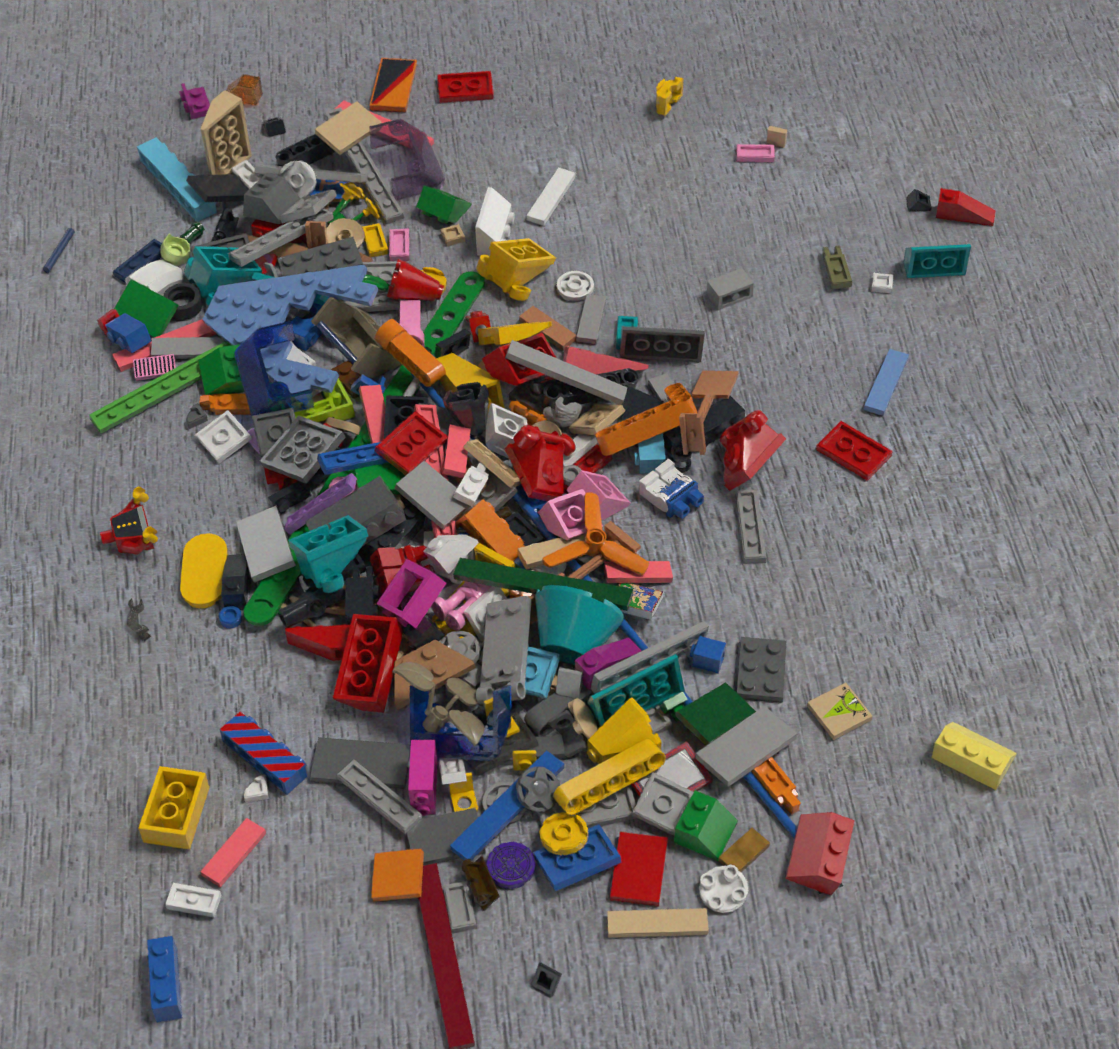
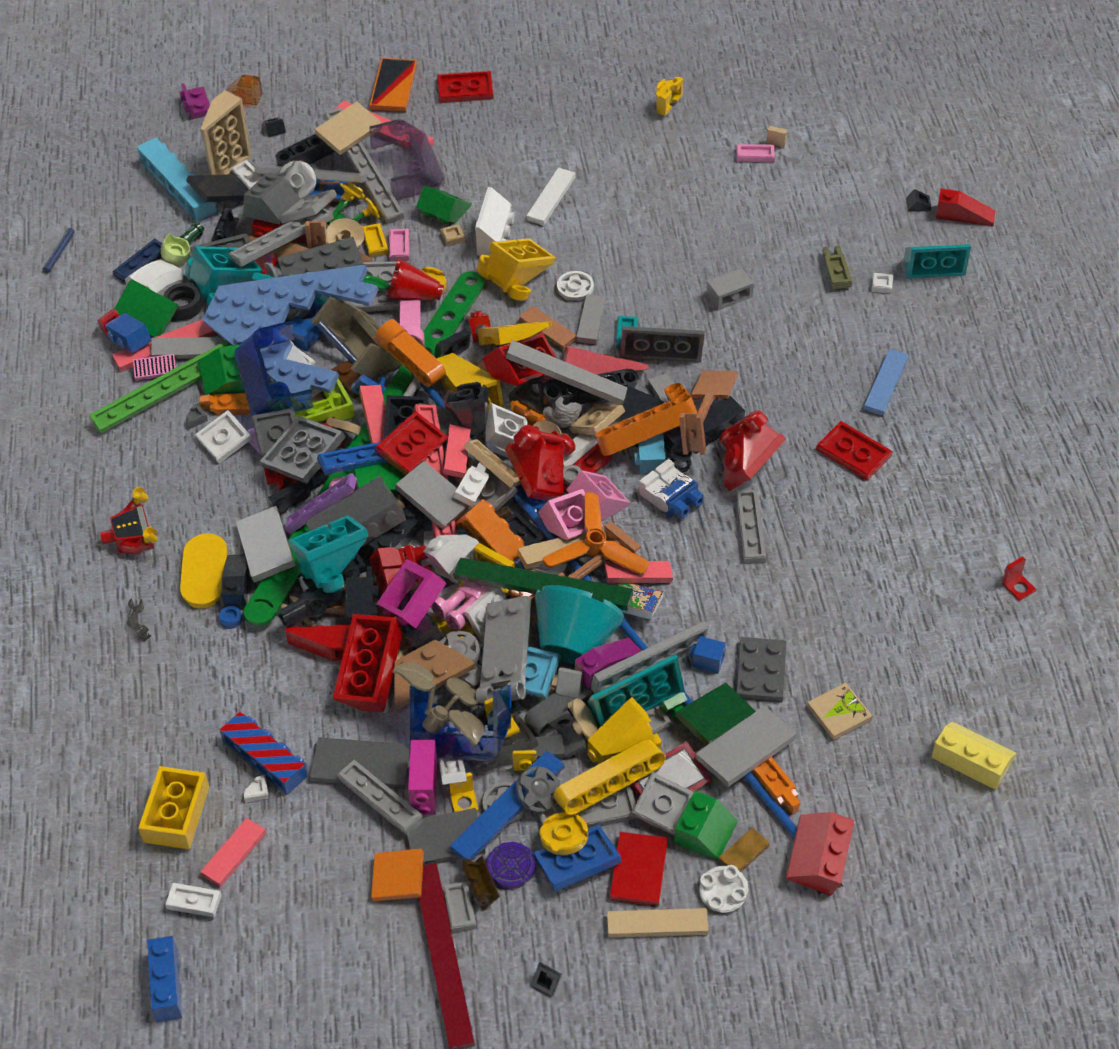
(1014, 576): none -> red bracket

